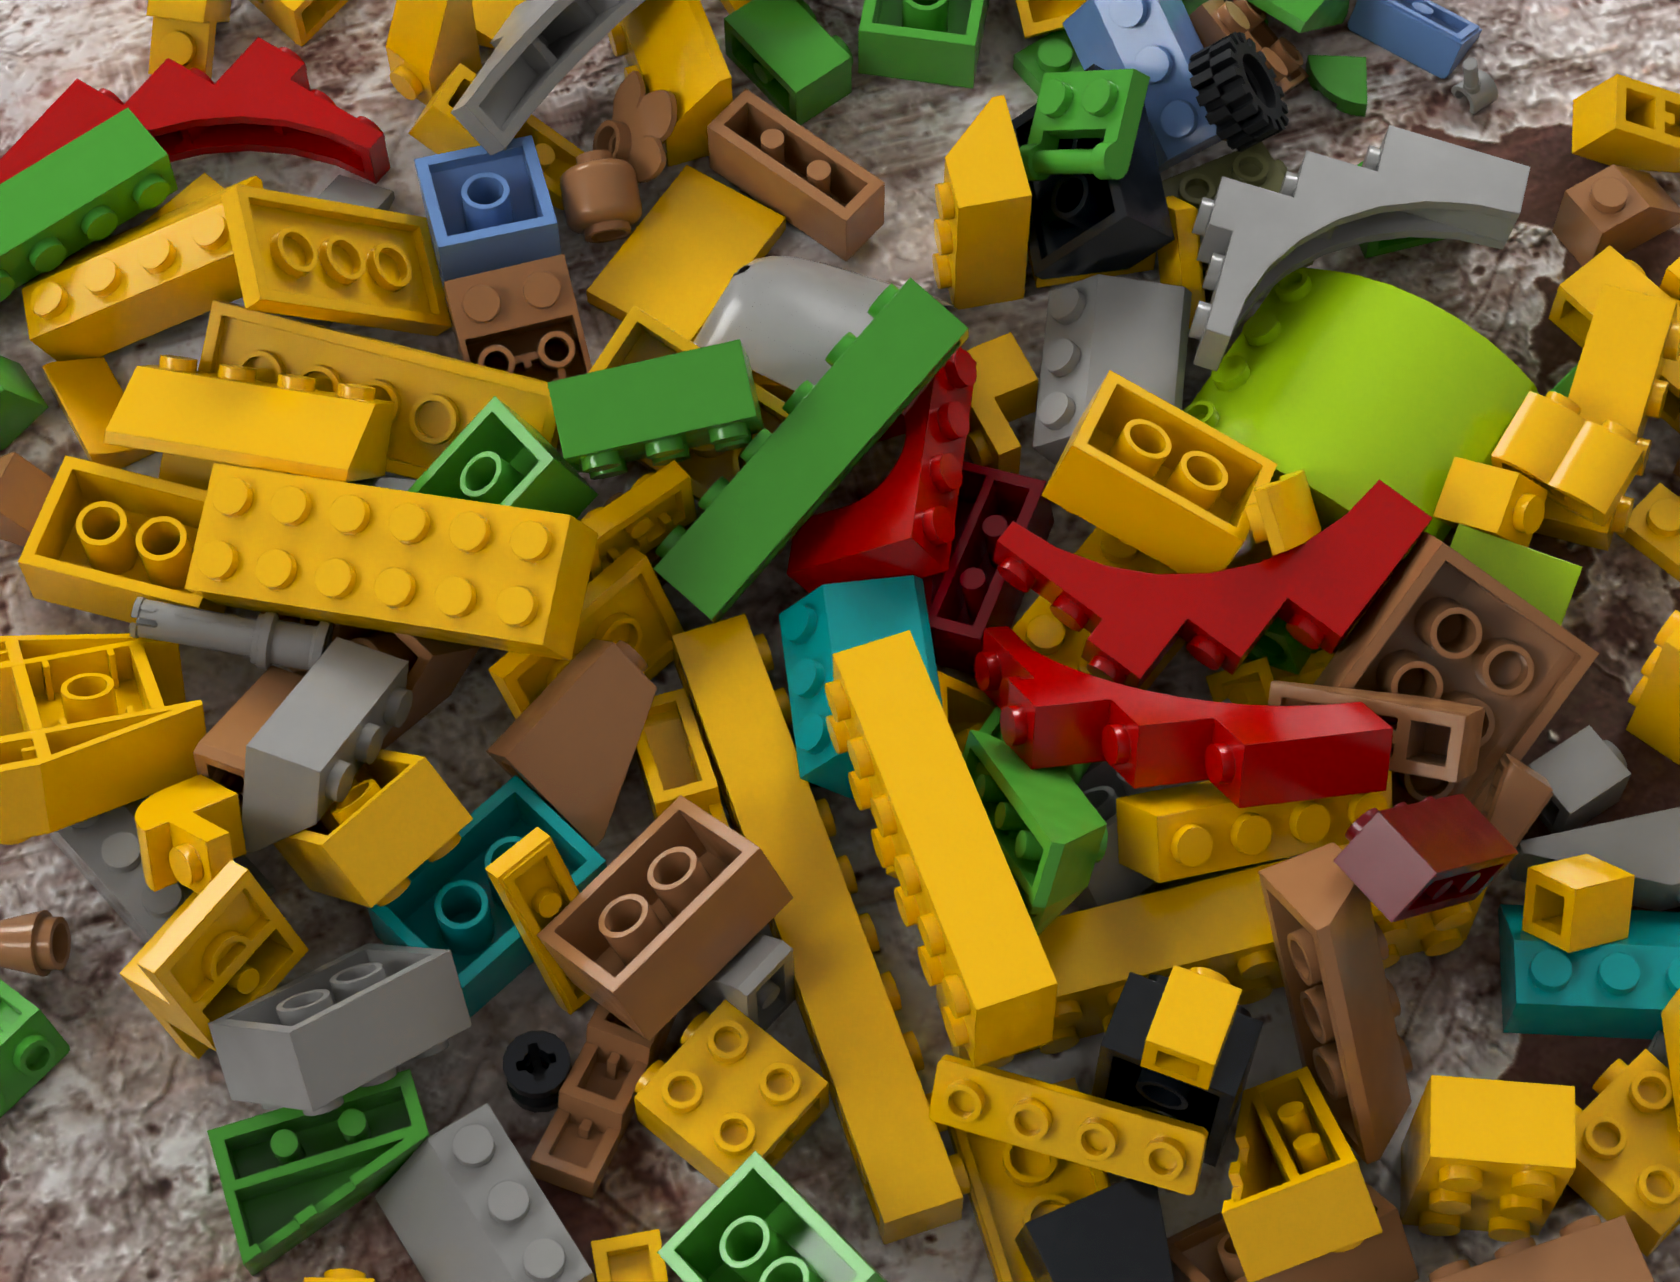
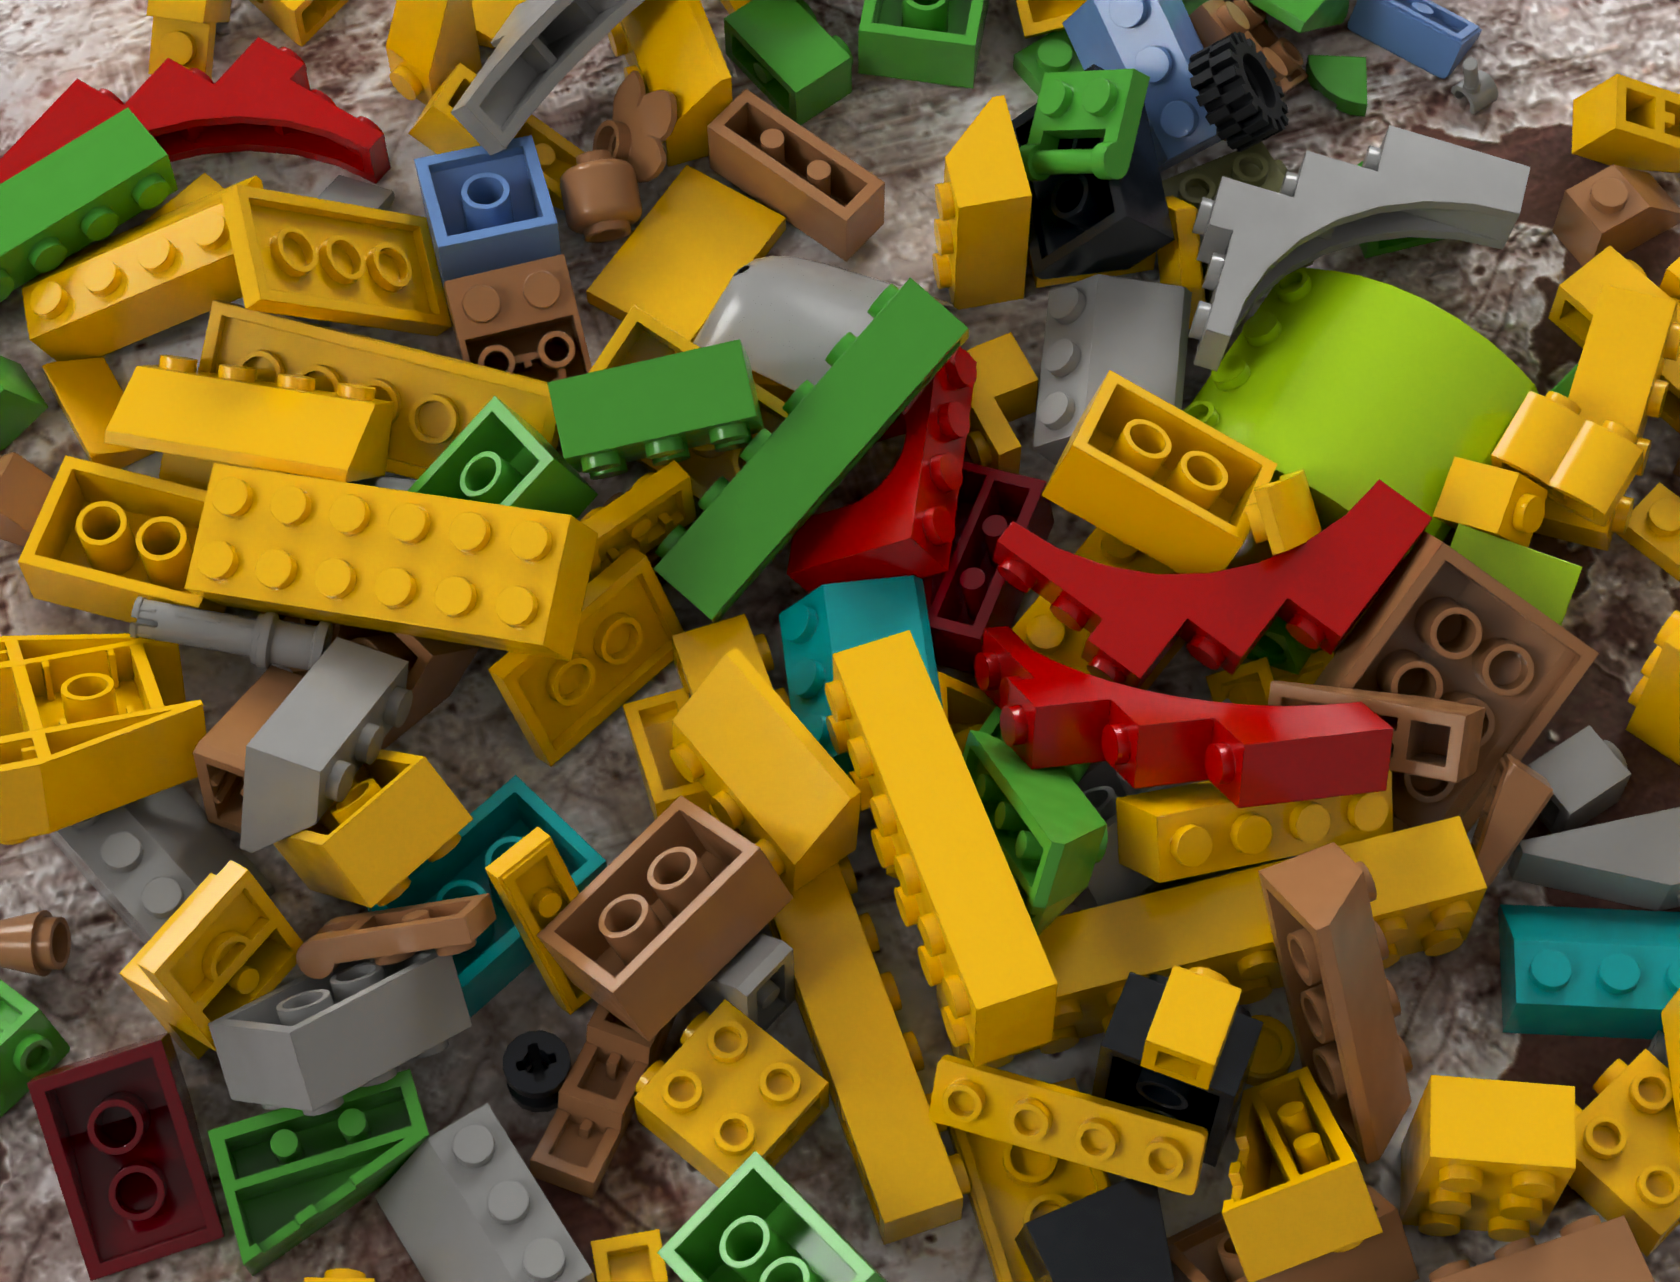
(128, 1155): none -> dark red slope
(189, 833): yellow brick -> none
(397, 934): none -> medium nougat plate
(581, 735): medium nougat slope -> none
(766, 772): none -> yellow slope
(1273, 1052): none -> yellow tile
(1423, 855): dark red brick -> none
(1578, 902): yellow brick -> none

